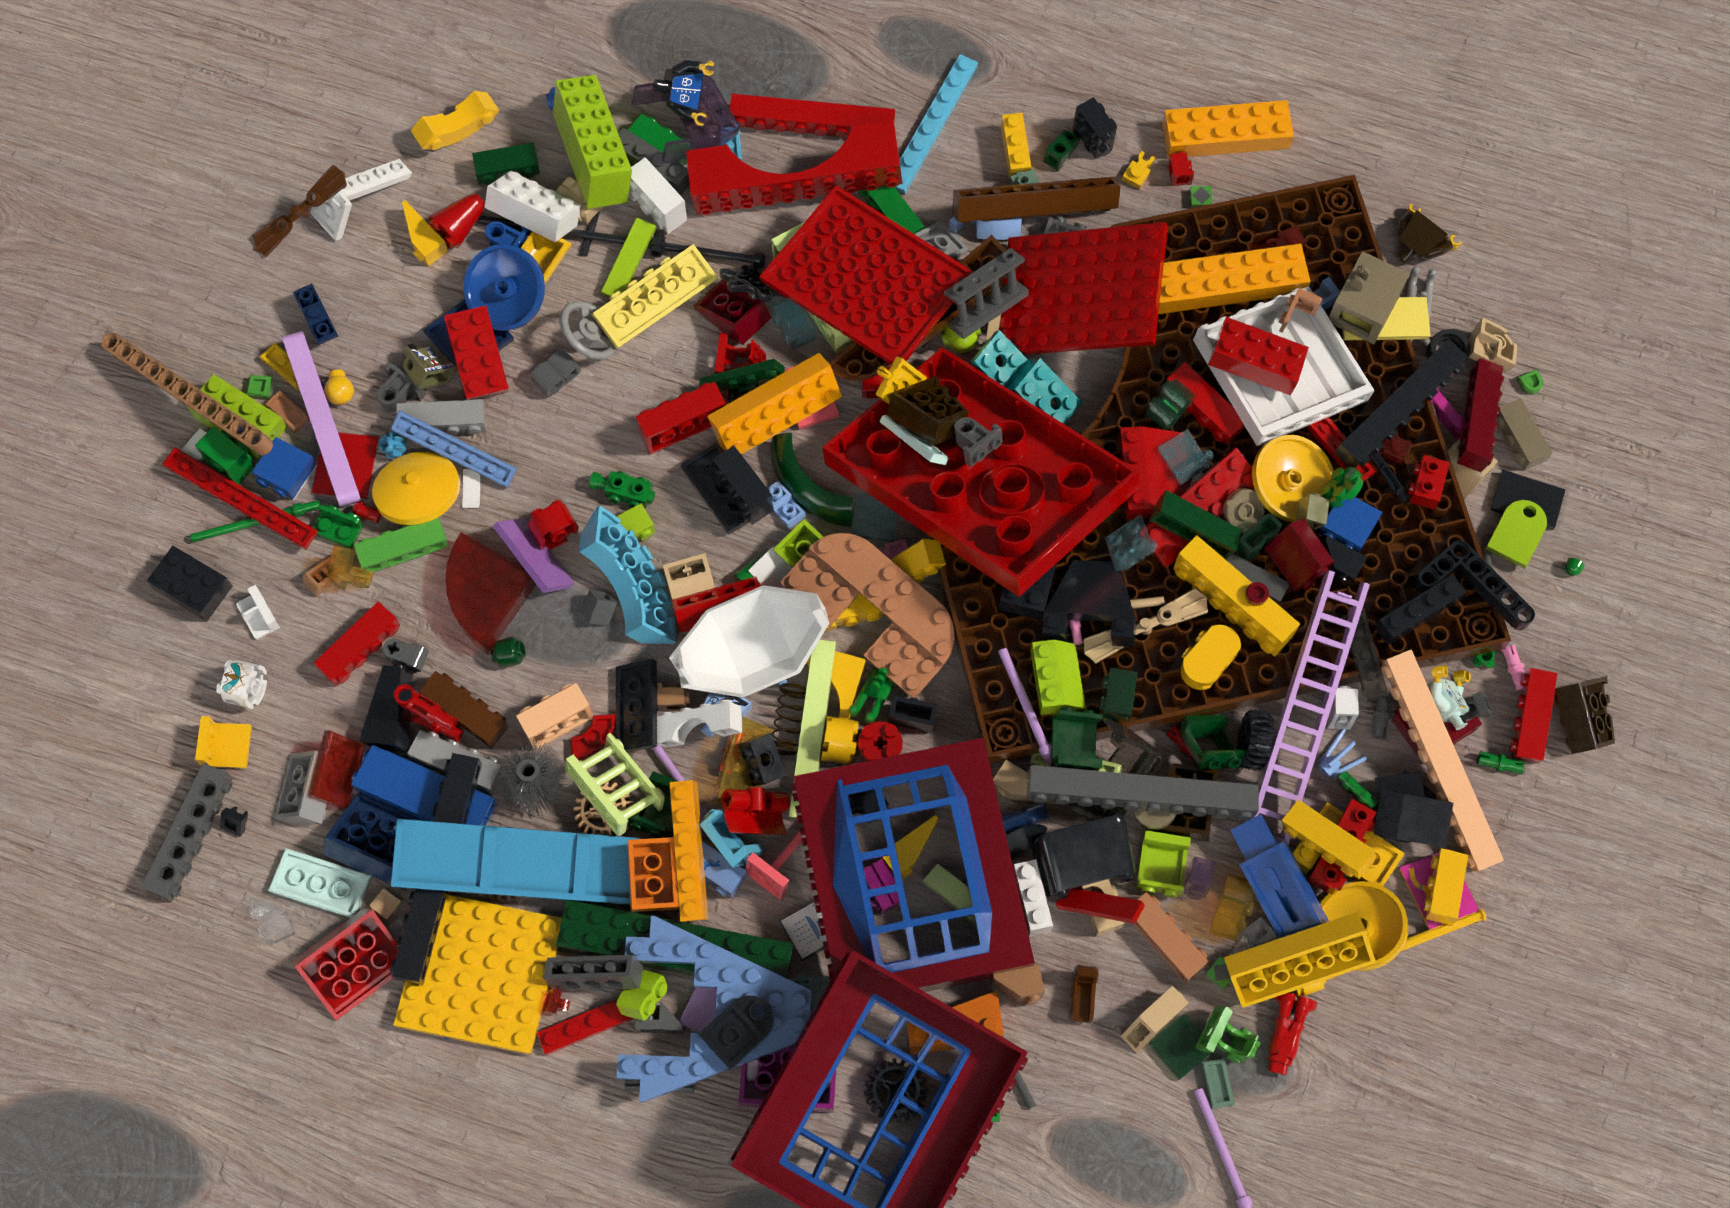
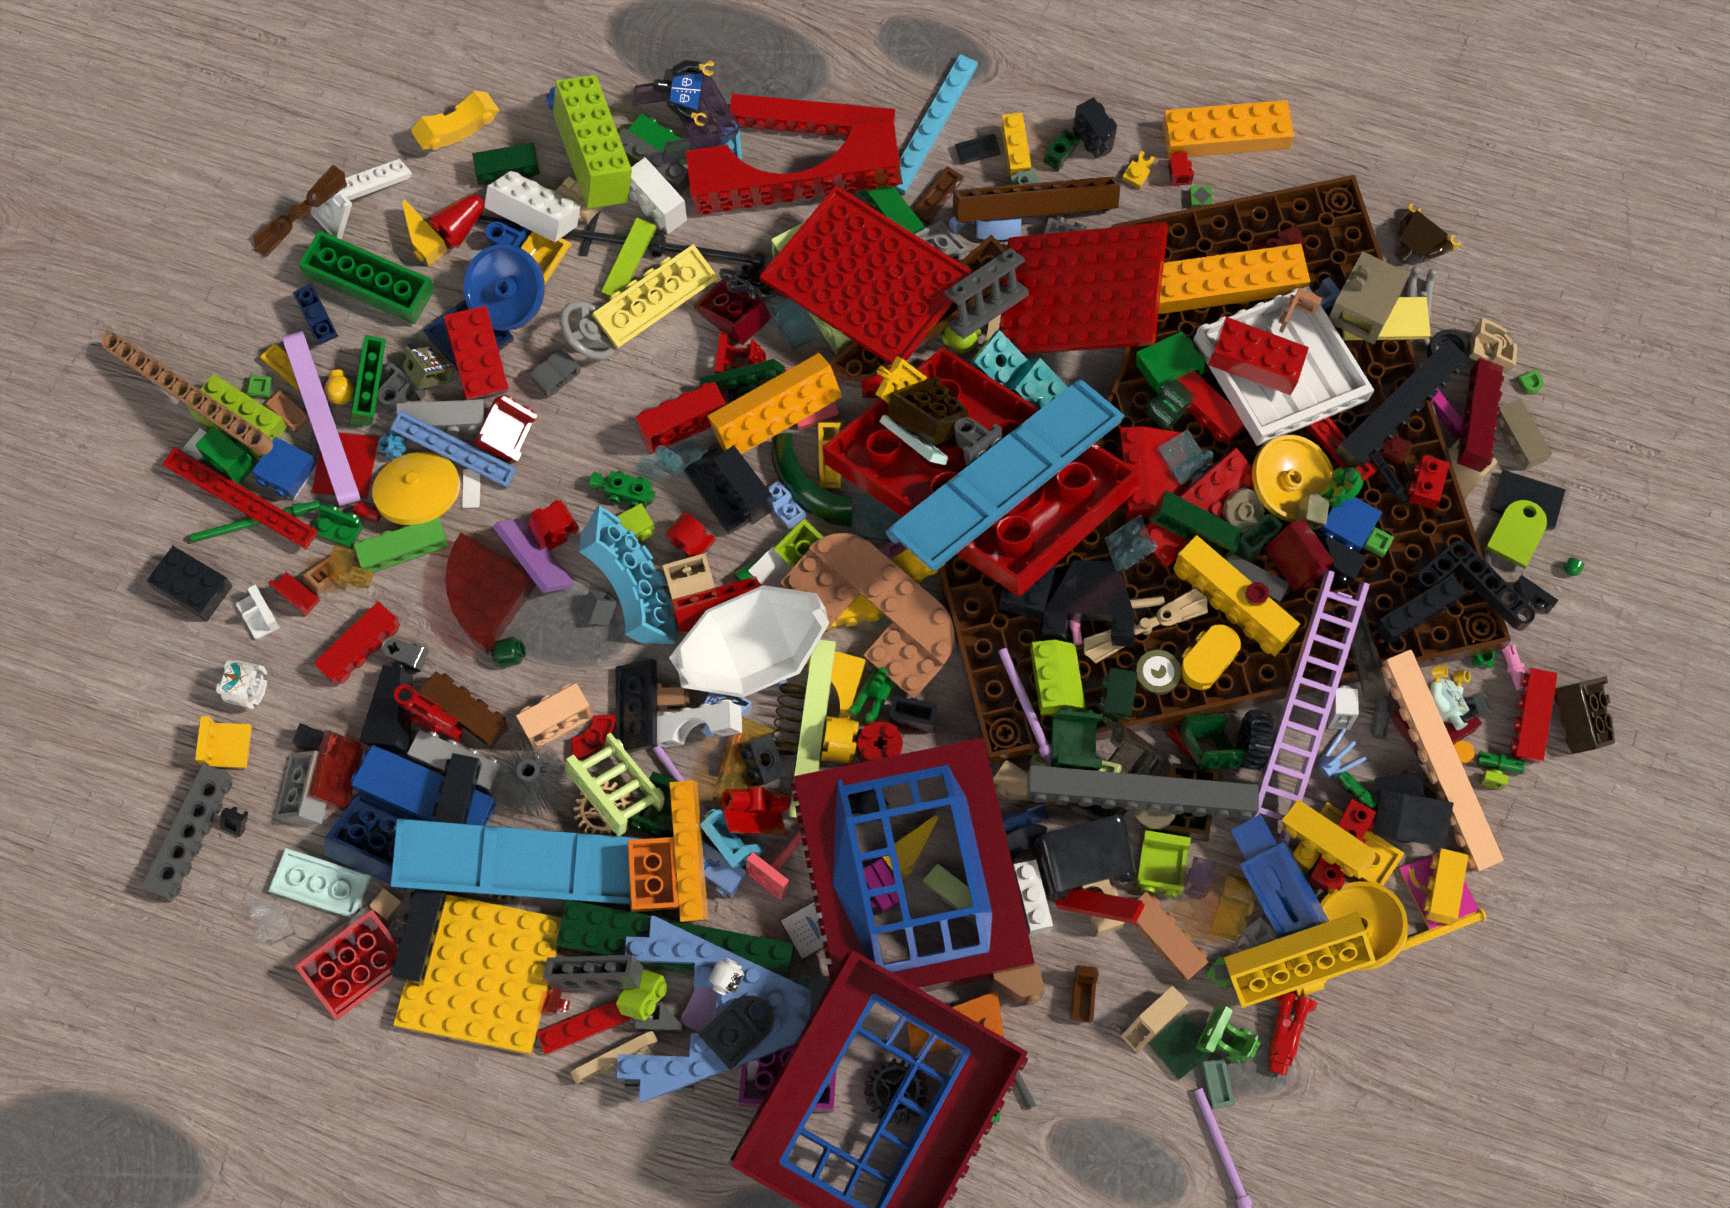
(295, 593): none -> red panel
(308, 738): none -> black leg
(366, 277): none -> green brick
(367, 381): none -> green brick
(505, 428): none -> panel
(610, 1058): none -> tan beam
(679, 458): none -> clear light blue hinge
(689, 535): none -> red brick
(726, 976): none -> white head
(828, 477): none -> yellow slope
(937, 195): none -> reddish brown tile
(977, 149): none -> black tile
(1005, 475): none -> dark azure piece
(1158, 672): none -> olive tile
(1169, 360): none -> green panel
(1378, 542): none -> bright green tile
(1465, 751): none -> light orange tile
(1494, 779): none -> lime plate
(1532, 593): none -> black slope

